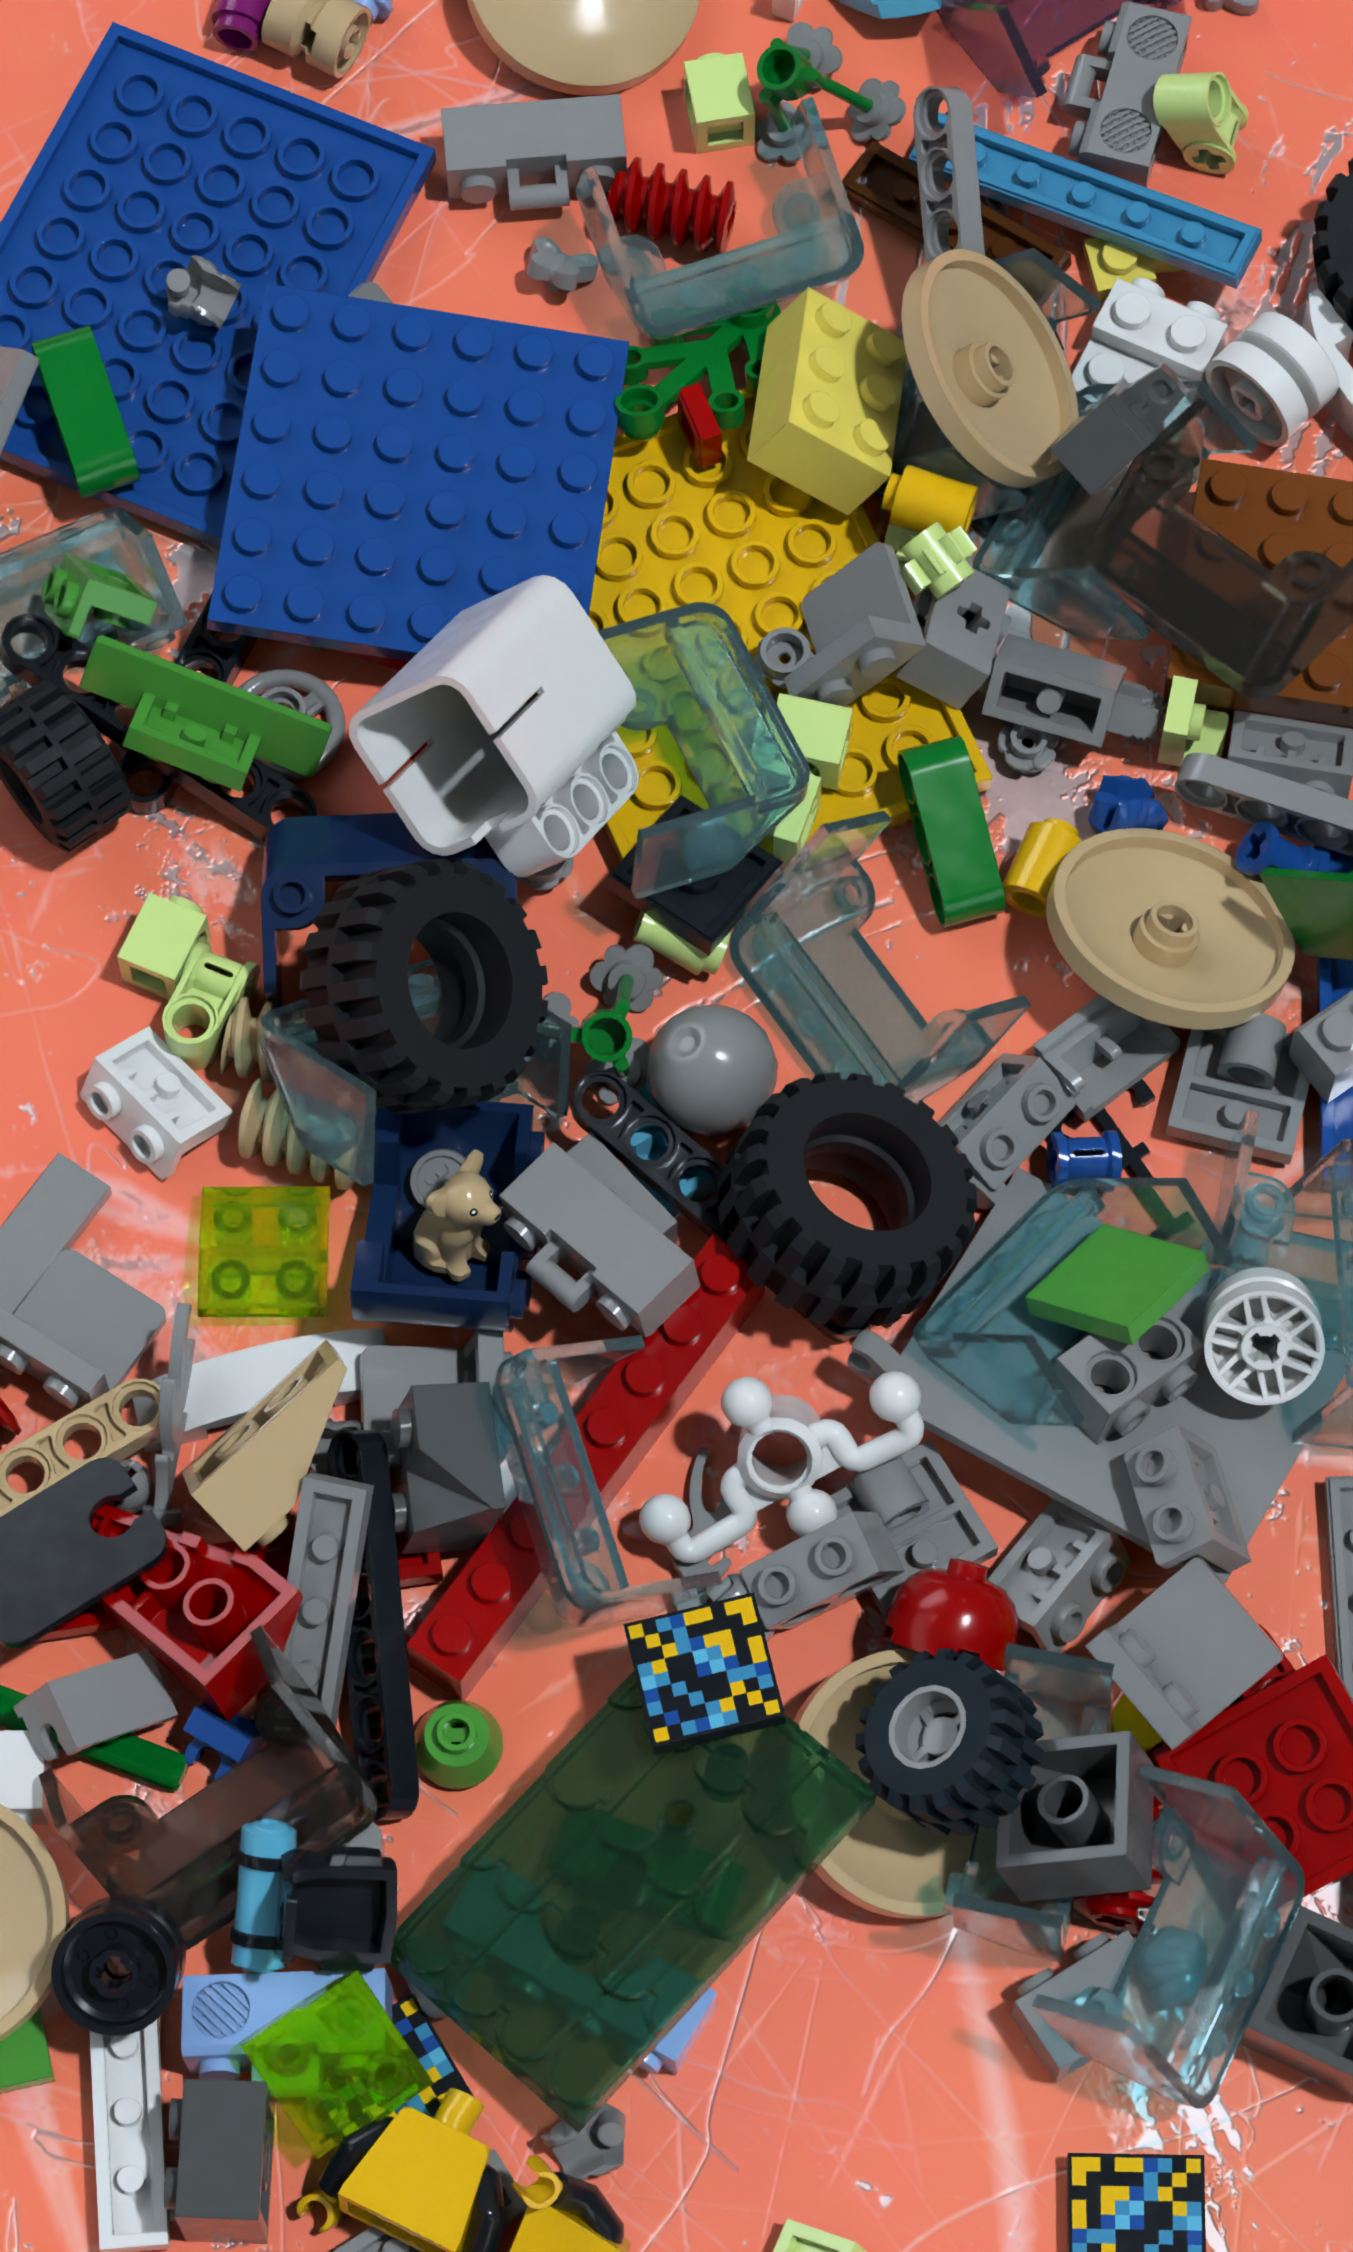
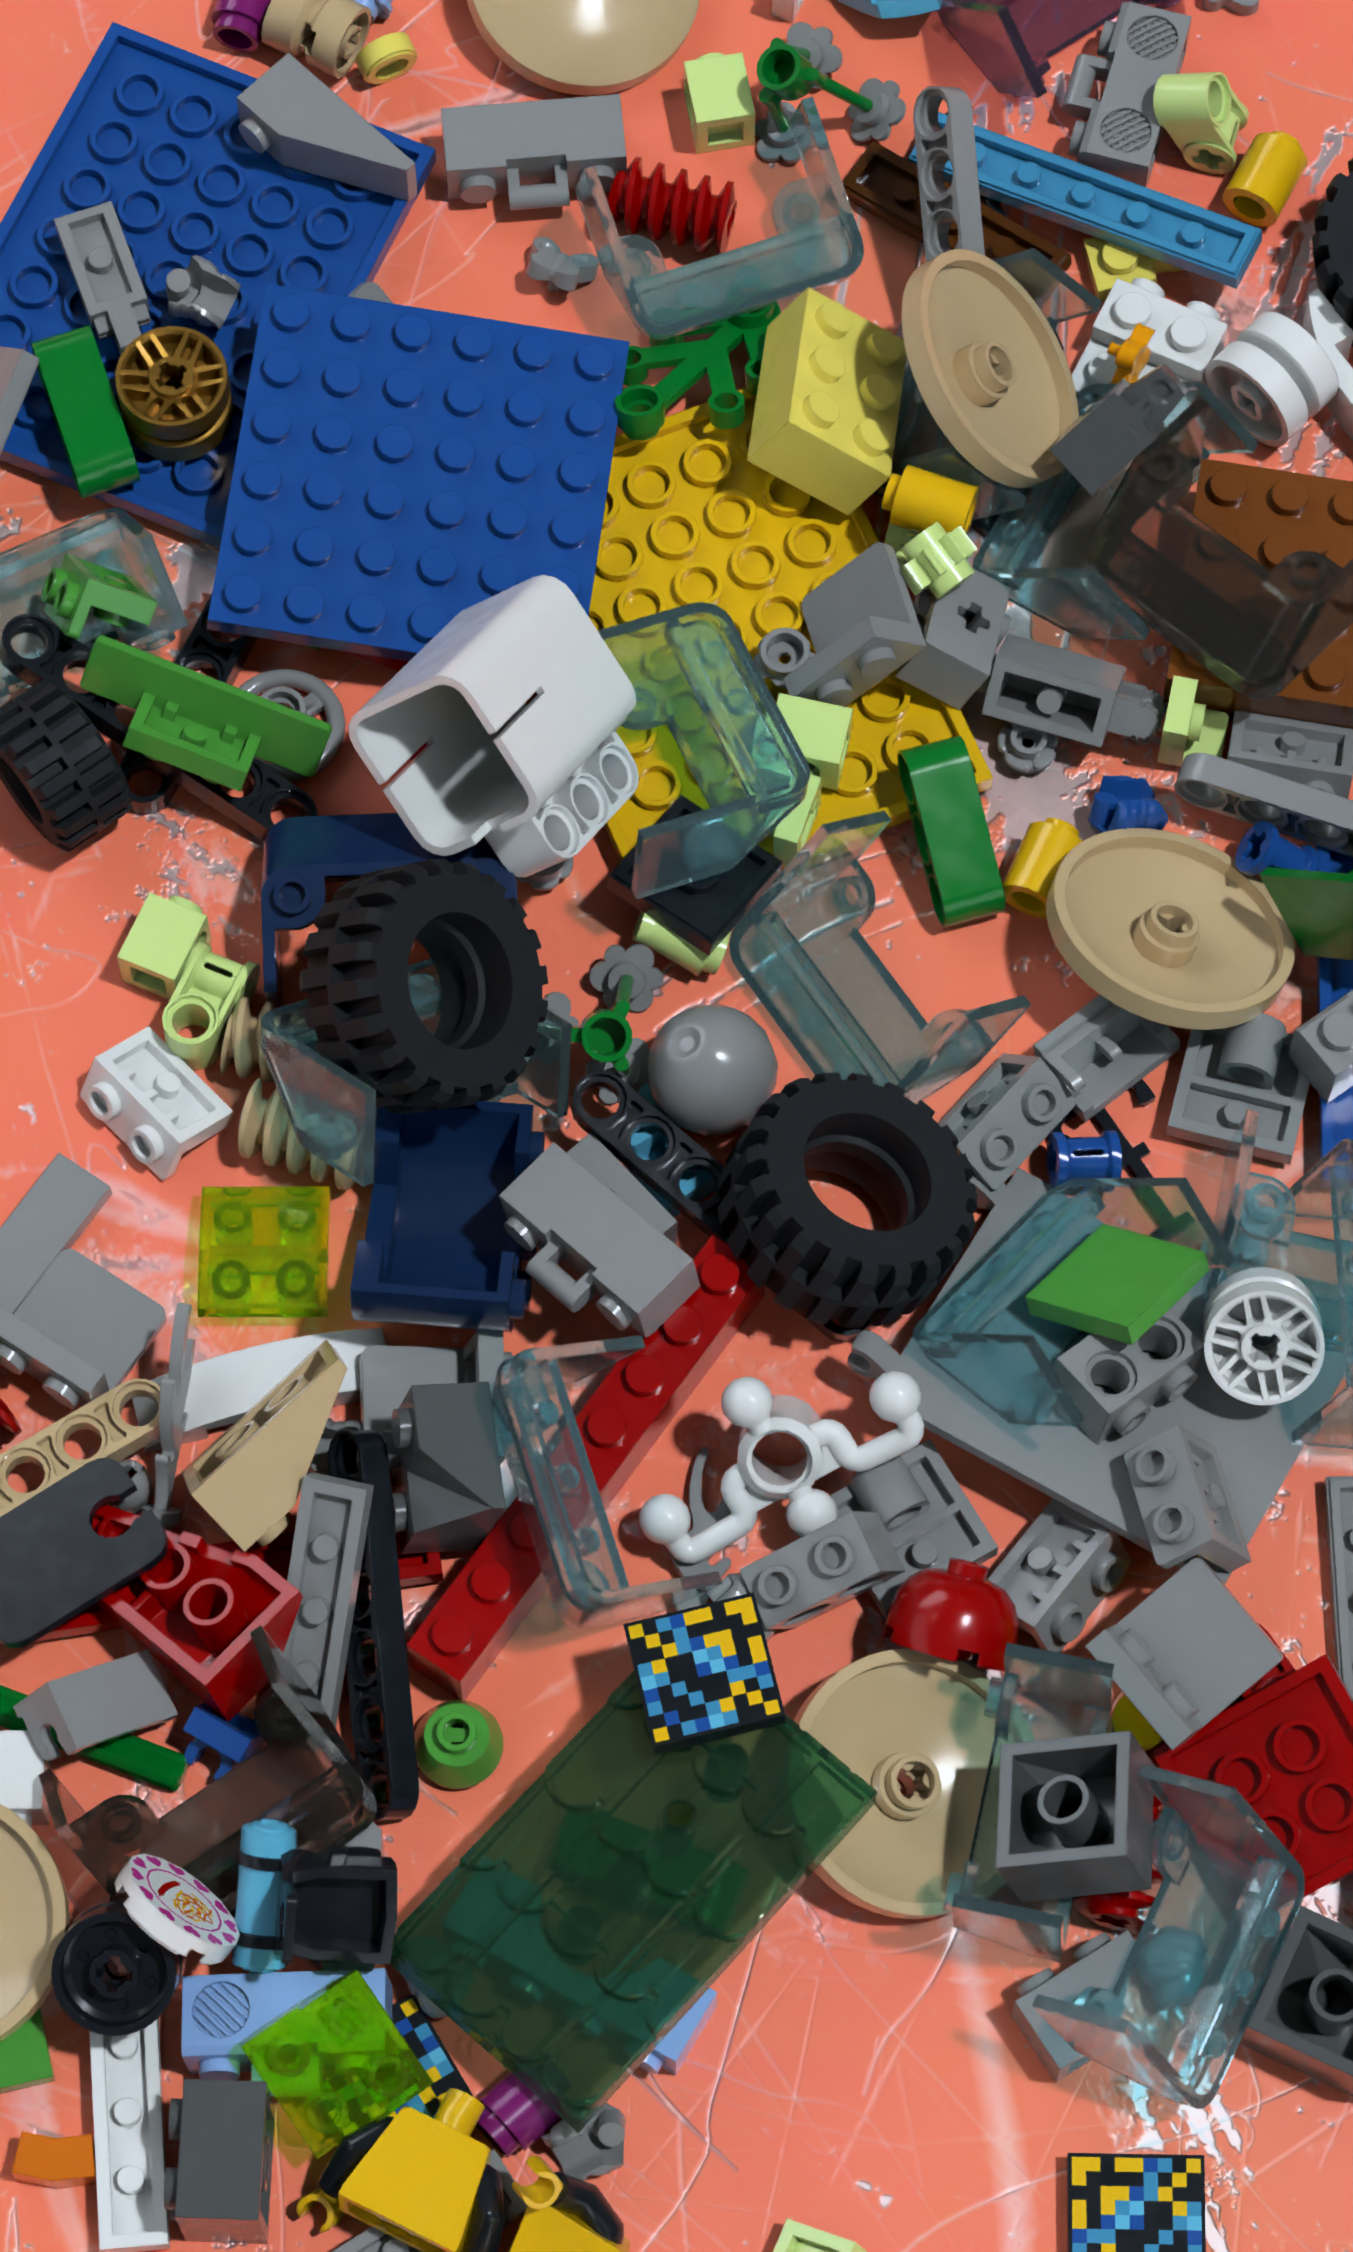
(55, 2161): none -> orange piece
(104, 273): none -> light grey hinge
(174, 393): none -> pearl gold wheel
(176, 1909): none -> white tile
(319, 133): none -> light grey slope
(386, 58): none -> light yellow tile
(433, 1172): light grey piece -> none
(453, 1222): tan animal -> none
(513, 2116): none -> magenta brick
(699, 425): red tile -> none
(949, 1742): black wheel -> none
(1132, 355): none -> light orange piece
(1265, 178): none -> yellow brick

